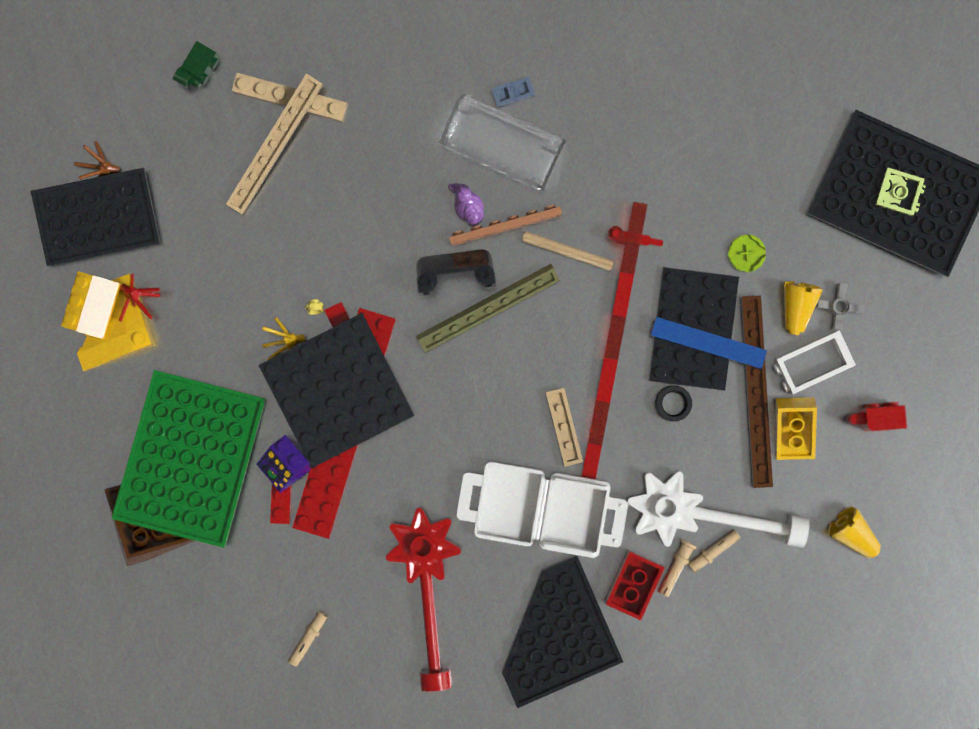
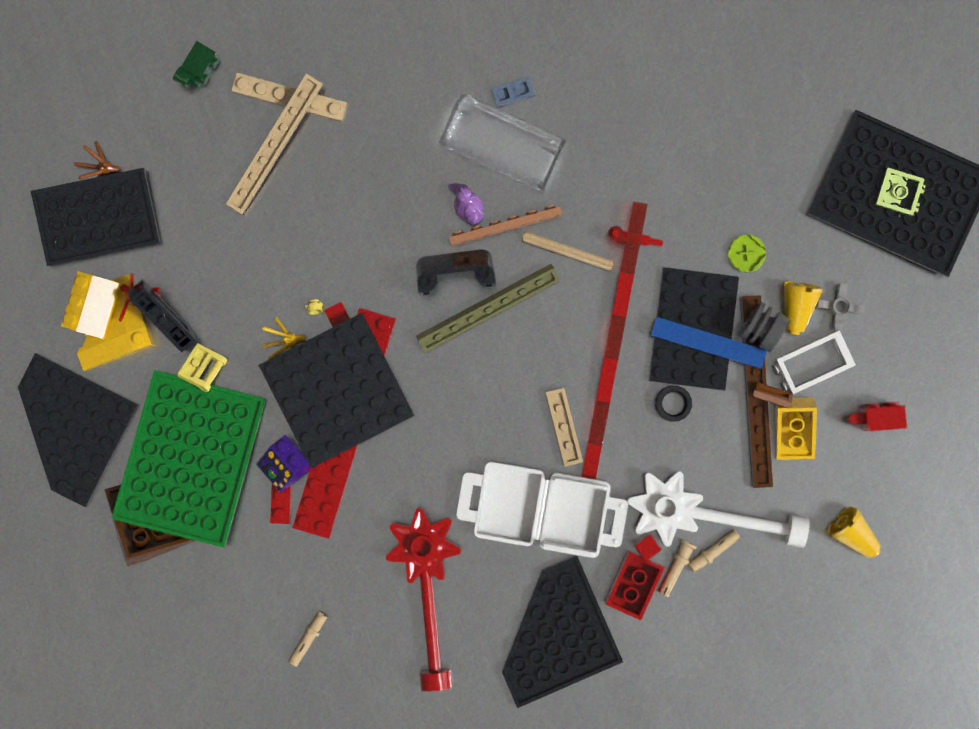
(73, 426): none -> black plate
(161, 316): none -> black brick
(196, 364): none -> light yellow plate
(648, 548): none -> red tile
(765, 327): none -> dark grey wheel
(772, 394): none -> dark orange tile

